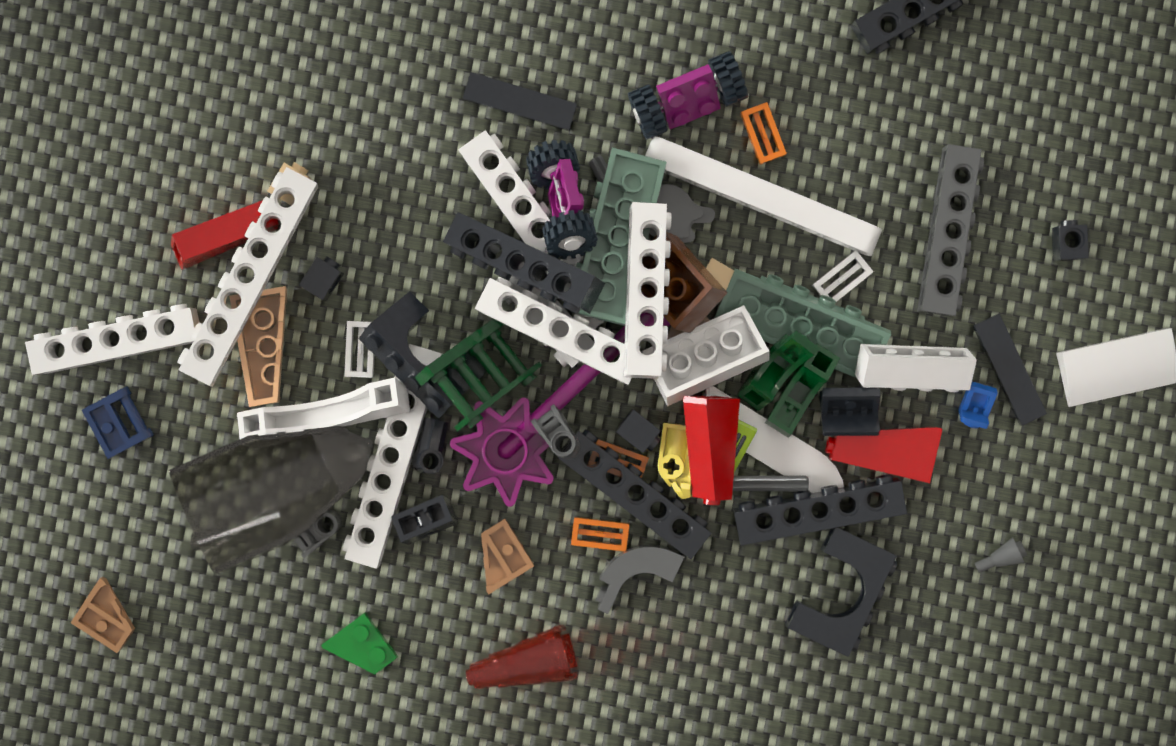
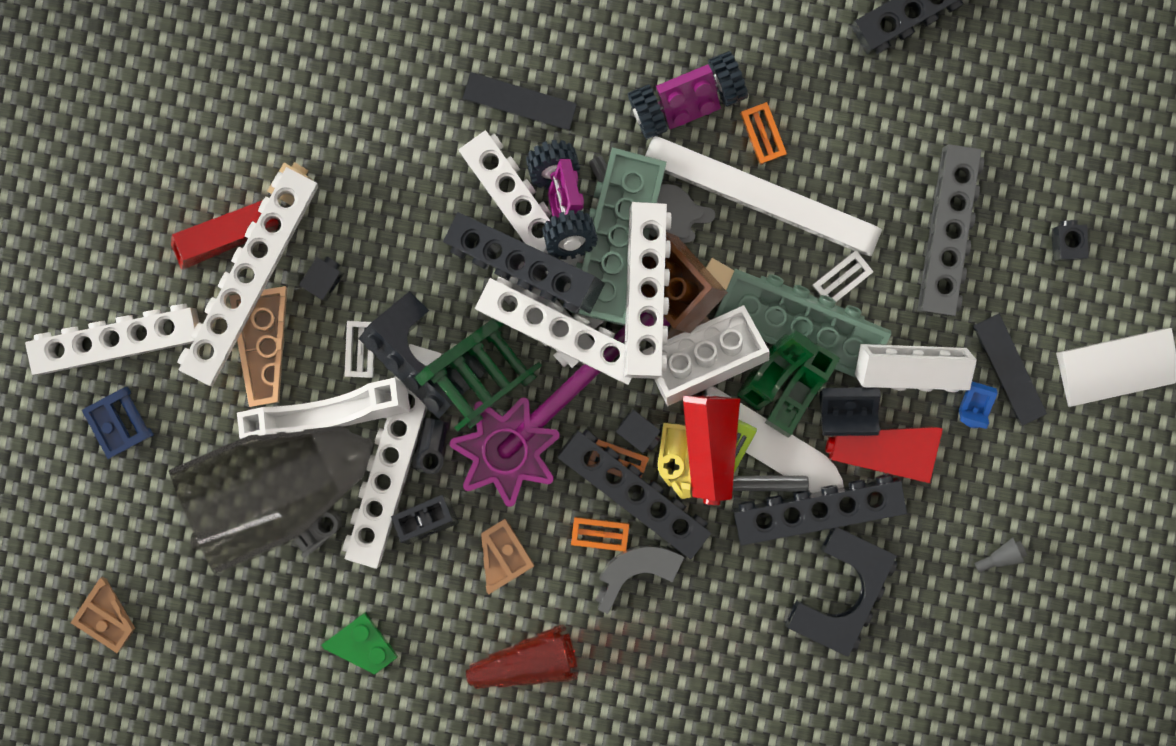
(554, 429): dark grey piece -> none

